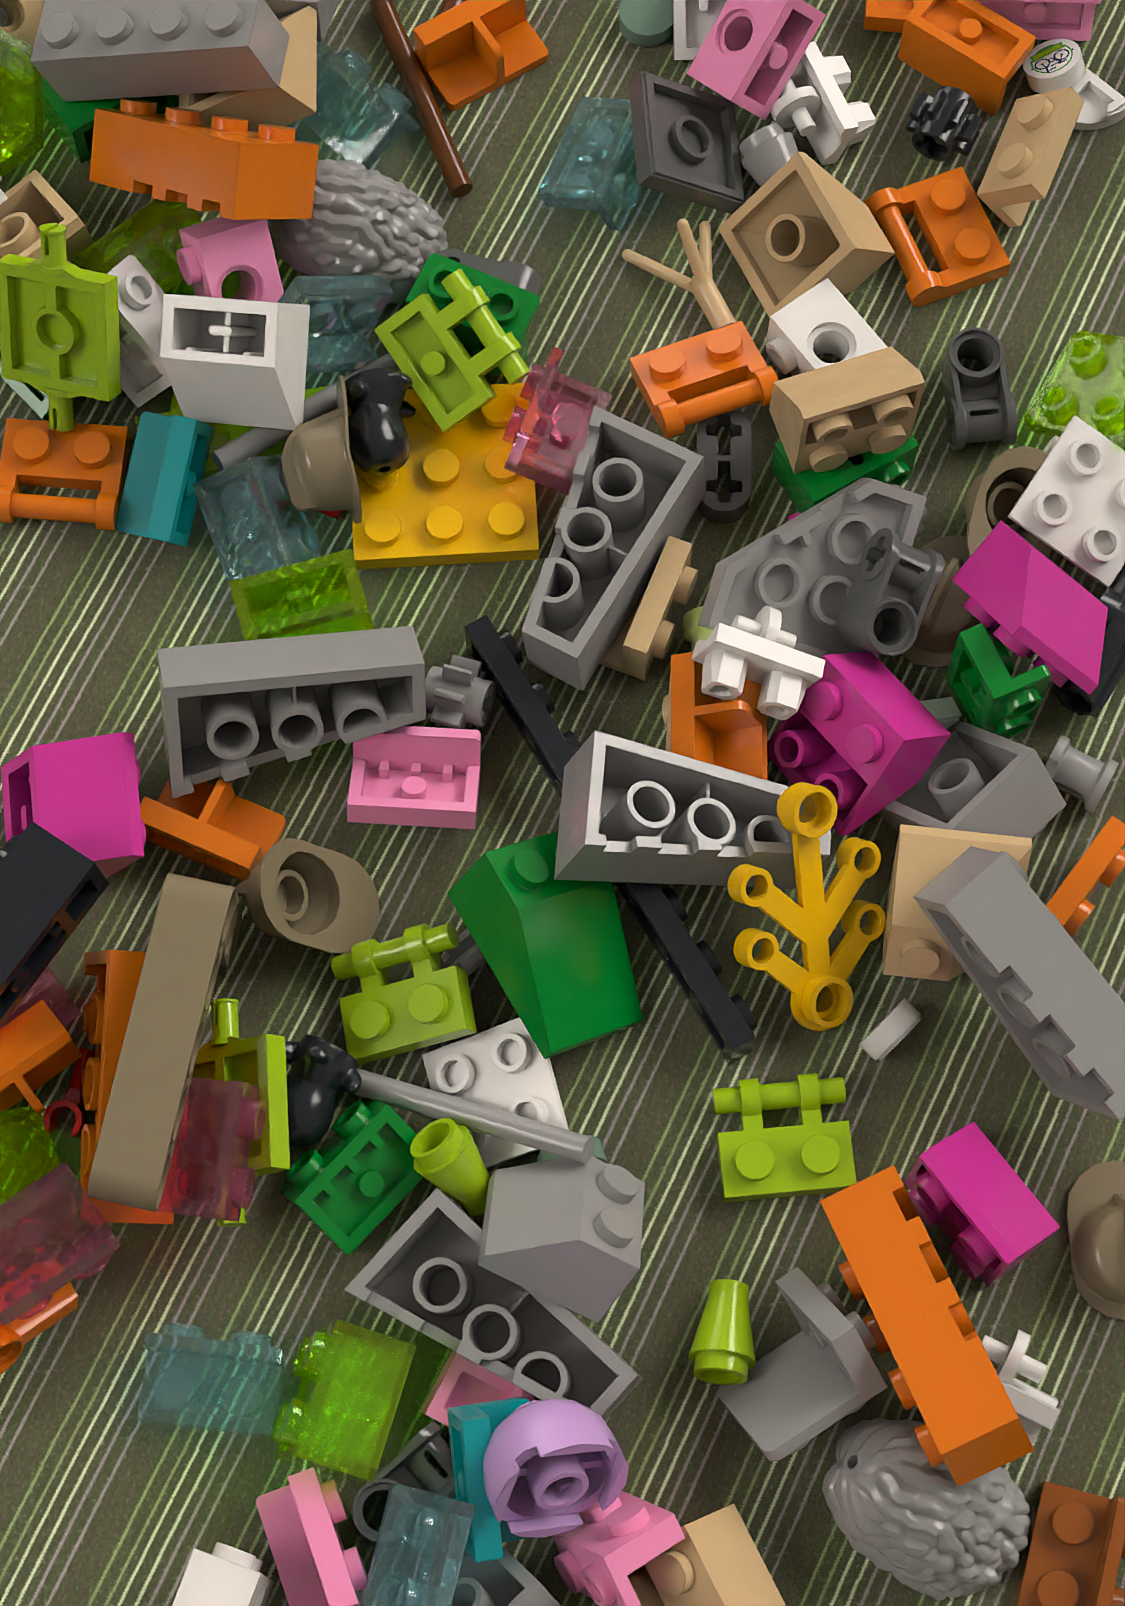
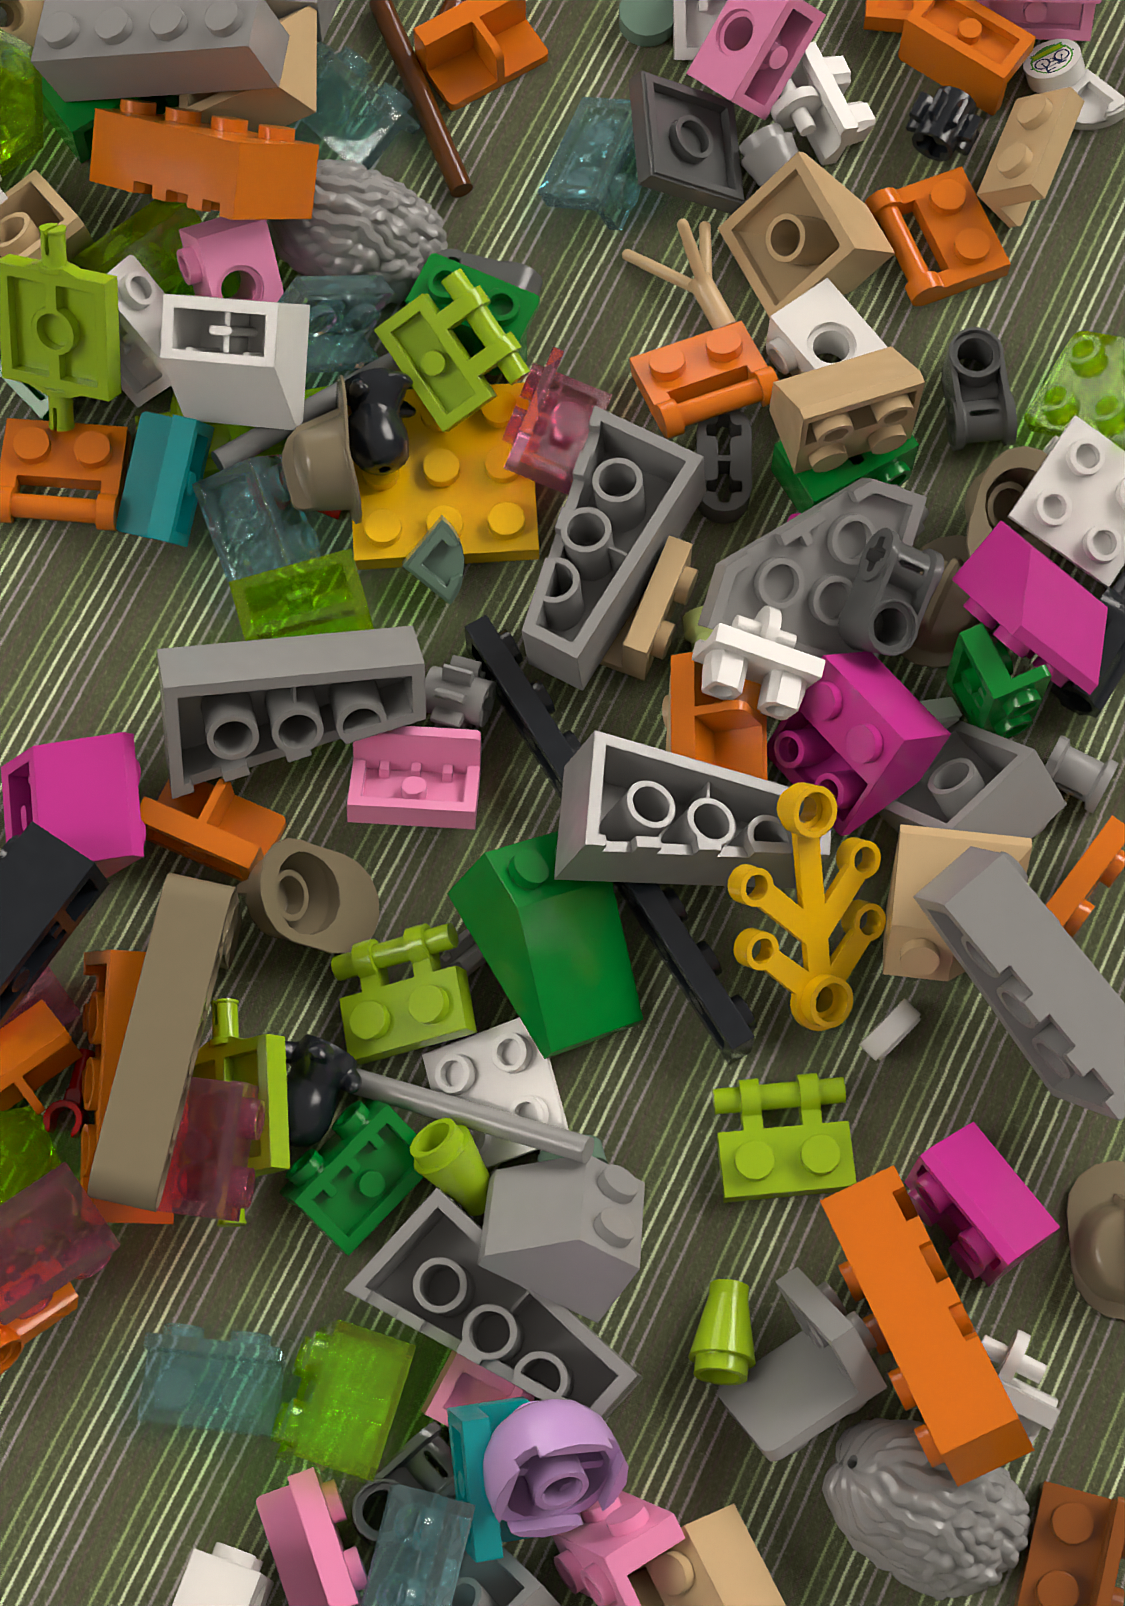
(438, 560): none -> sand green tile

